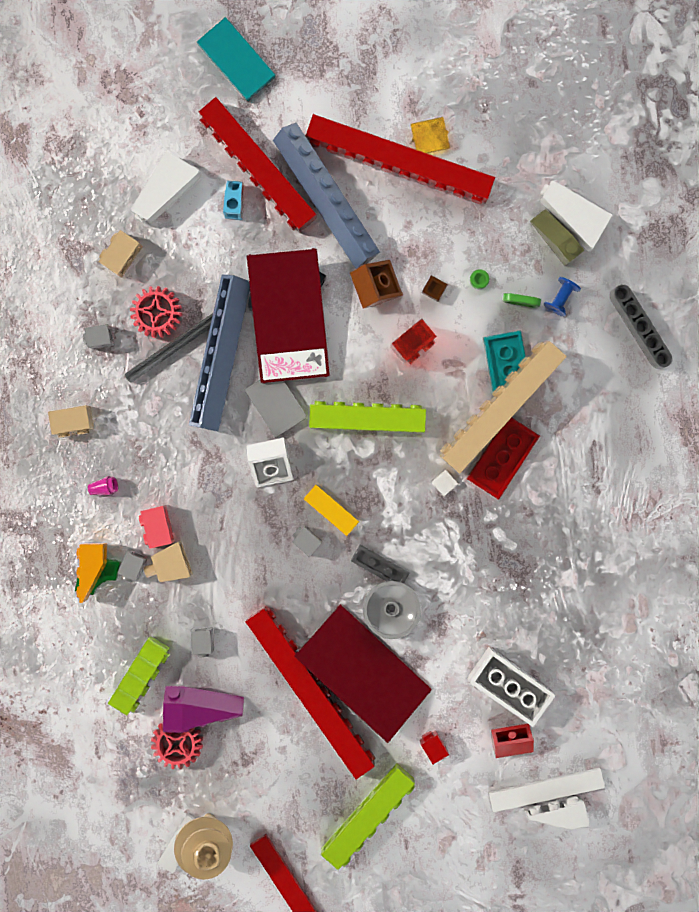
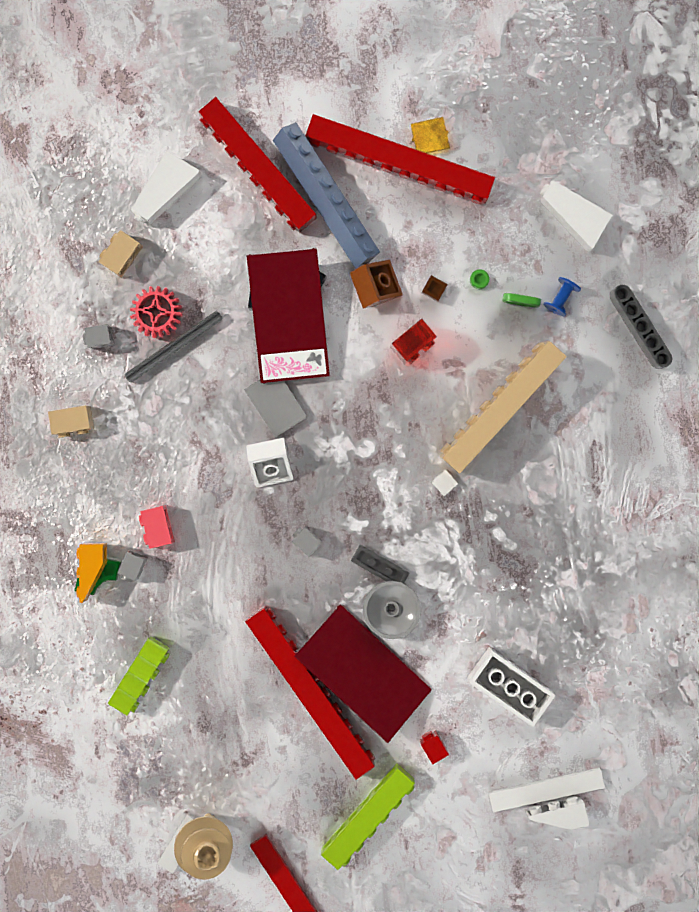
(104, 486): dark pink cone -> none
(165, 754): coral gear -> none
(169, 564): tan torso -> none
(195, 707): magenta wedge -> none
(202, 641): light grey brick -> none
(220, 352): sand blue brick -> none
(233, 200): medium azure leg -> none
(236, 59): teal tile -> none
(331, 510): yellow tile -> none
(367, 418): lime brick -> none
(503, 356): teal tile -> none
(503, 458): red tile -> none
(512, 740): red brick -> none
(557, 237): olive slope -> none

